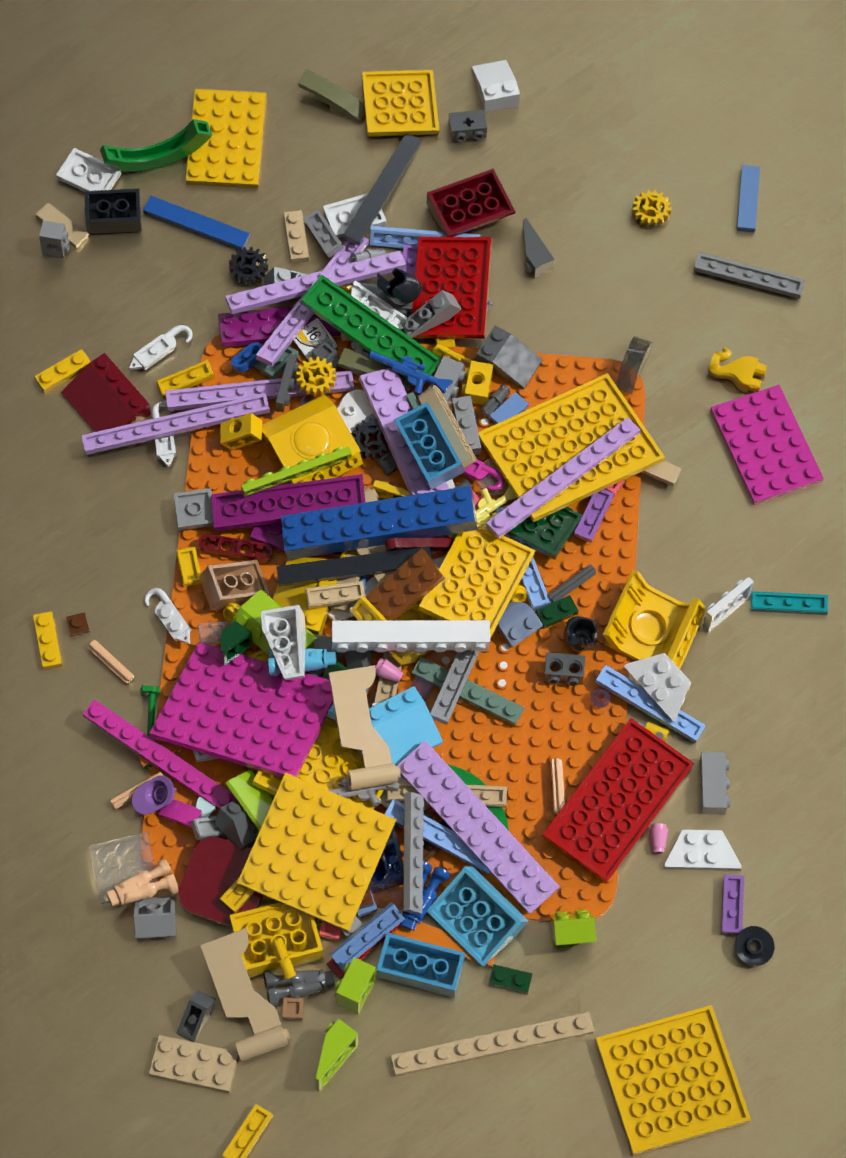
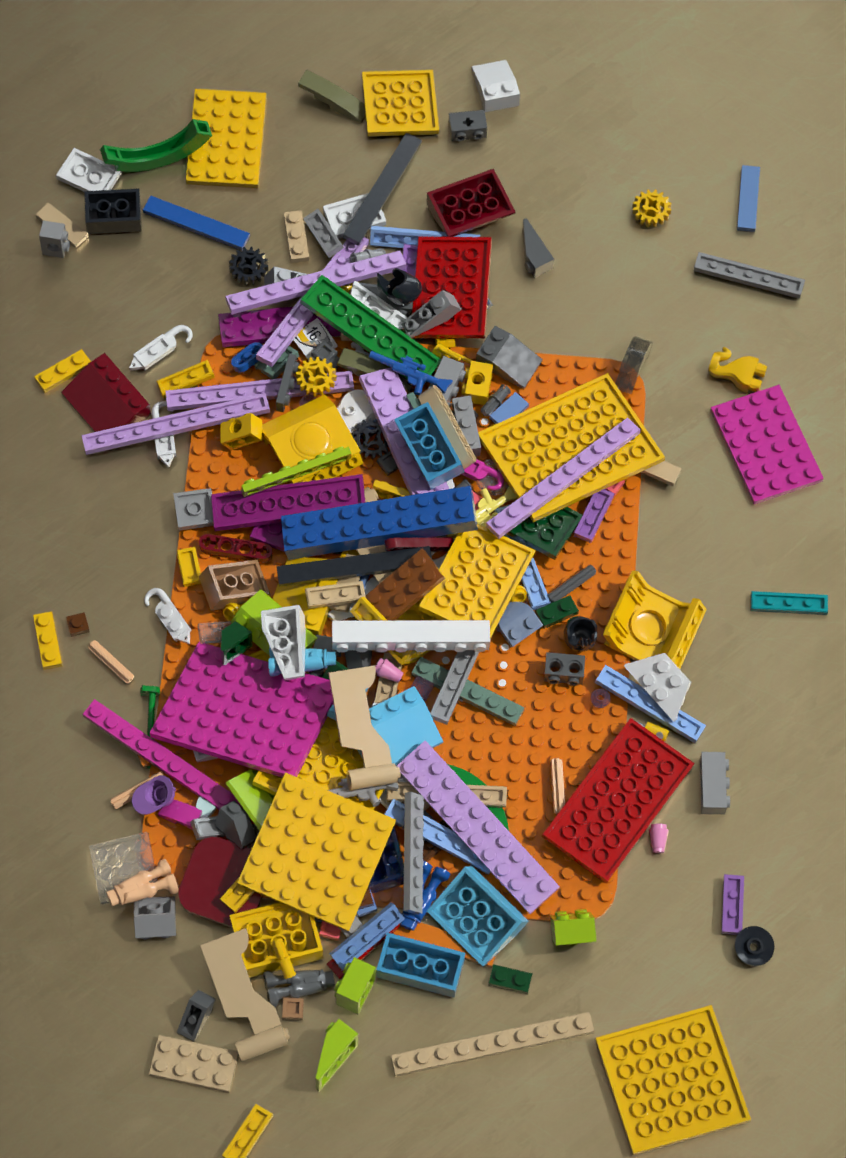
(702, 852): white wing -> none
(728, 603): white plate -> none

